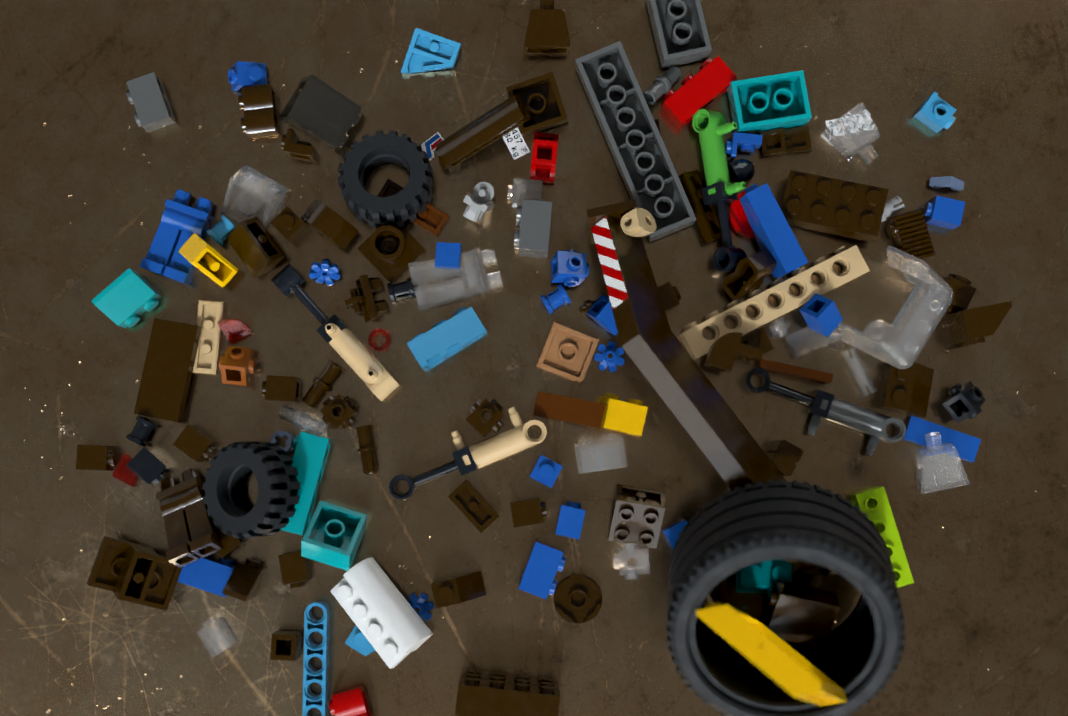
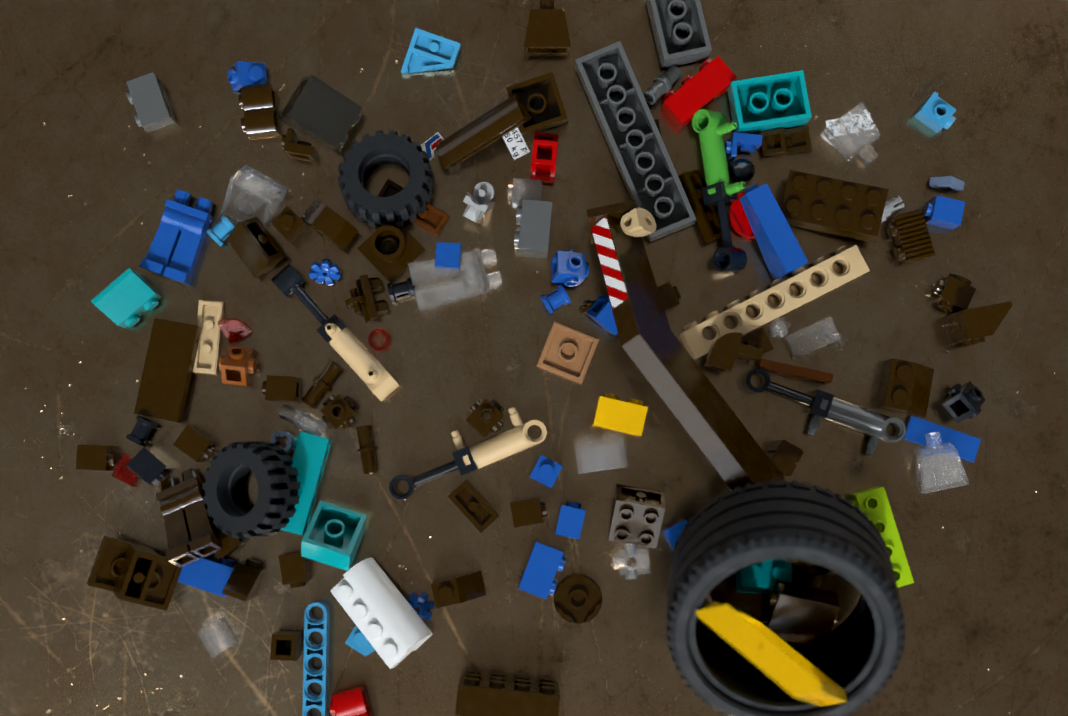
(208, 260): yellow brick -> none
(447, 338): dark azure wedge -> none
(570, 410): reddish brown tile -> none
(608, 362): blue plant -> none
(749, 274): dark brown brick -> none
(821, 315): blue brick -> none
(859, 372): clear pin -> none
(915, 322): clear windscreen -> none

